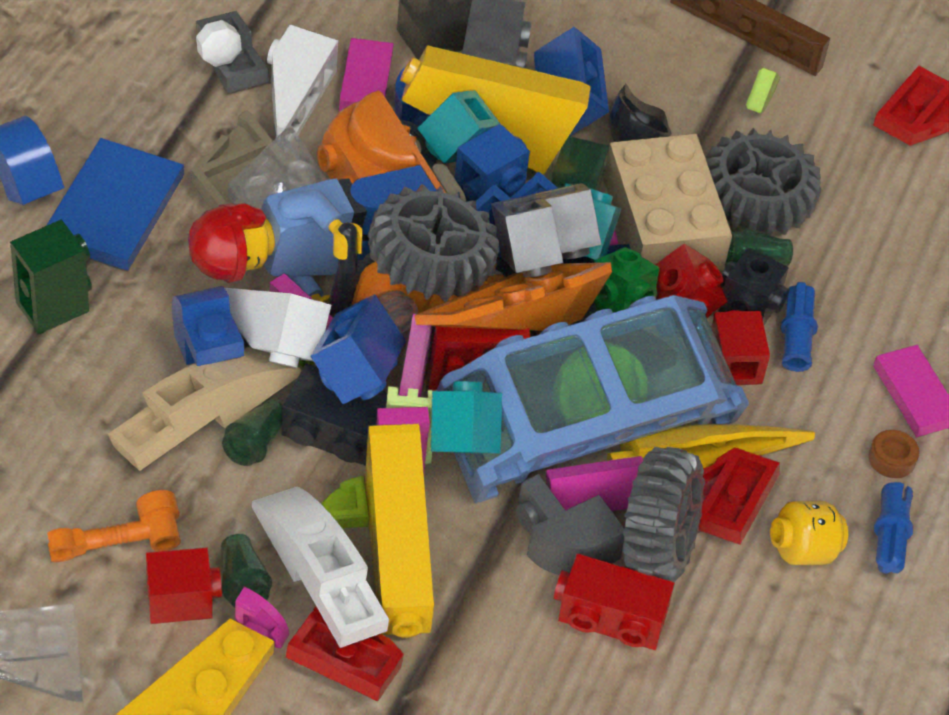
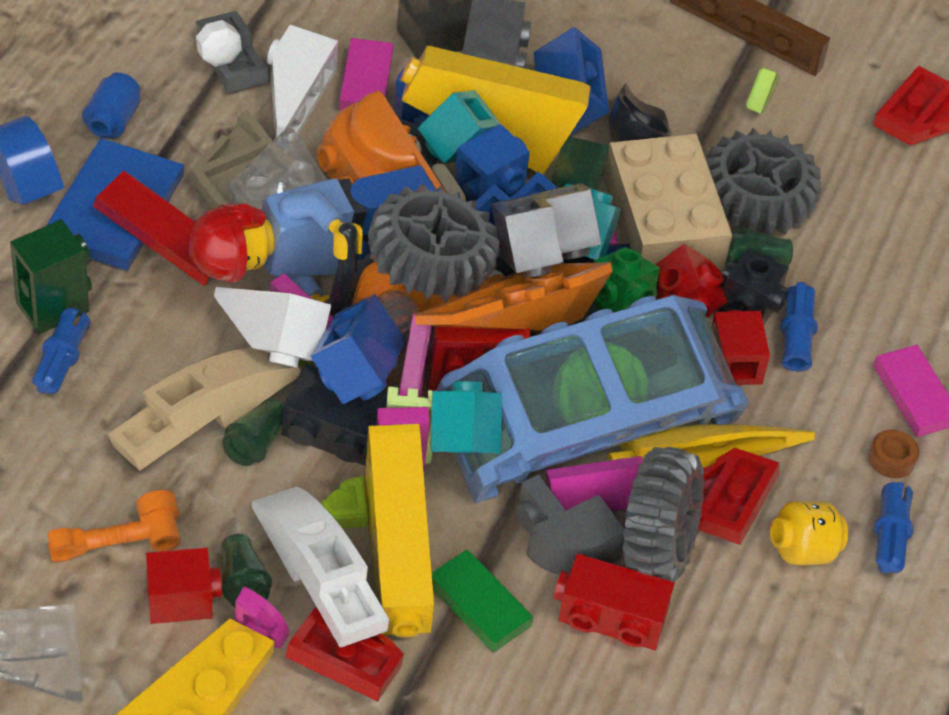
(60, 351): none -> blue axle
(112, 105): none -> blue brick
(150, 221): none -> red tile
(206, 327): blue brick -> none
(480, 600): none -> green tile

